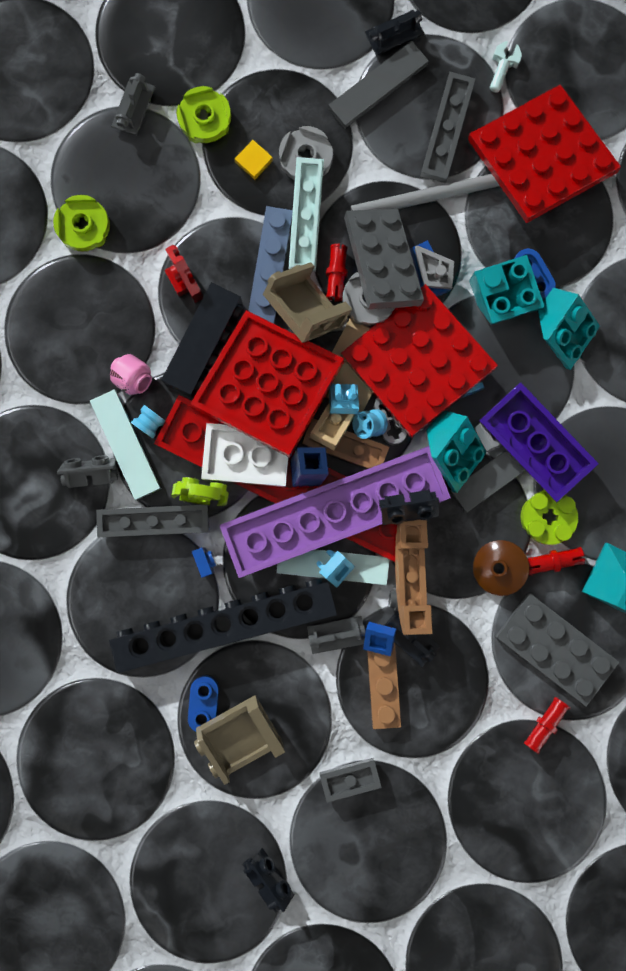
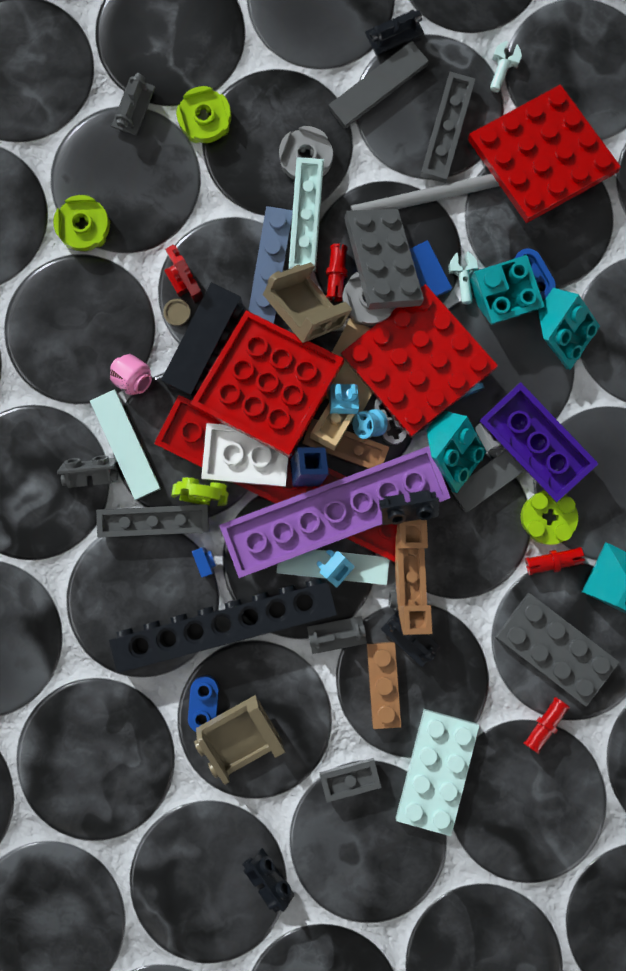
(148, 421): medium azure wheel -> none
(177, 312): none -> dark tan piece
(253, 159): yellow tile -> none
(379, 639): blue plate -> none
(435, 269): light grey piece -> none
(437, 772): none -> light aqua plate
(464, 278): none -> light aqua bar
(514, 562): reddish brown dish -> none

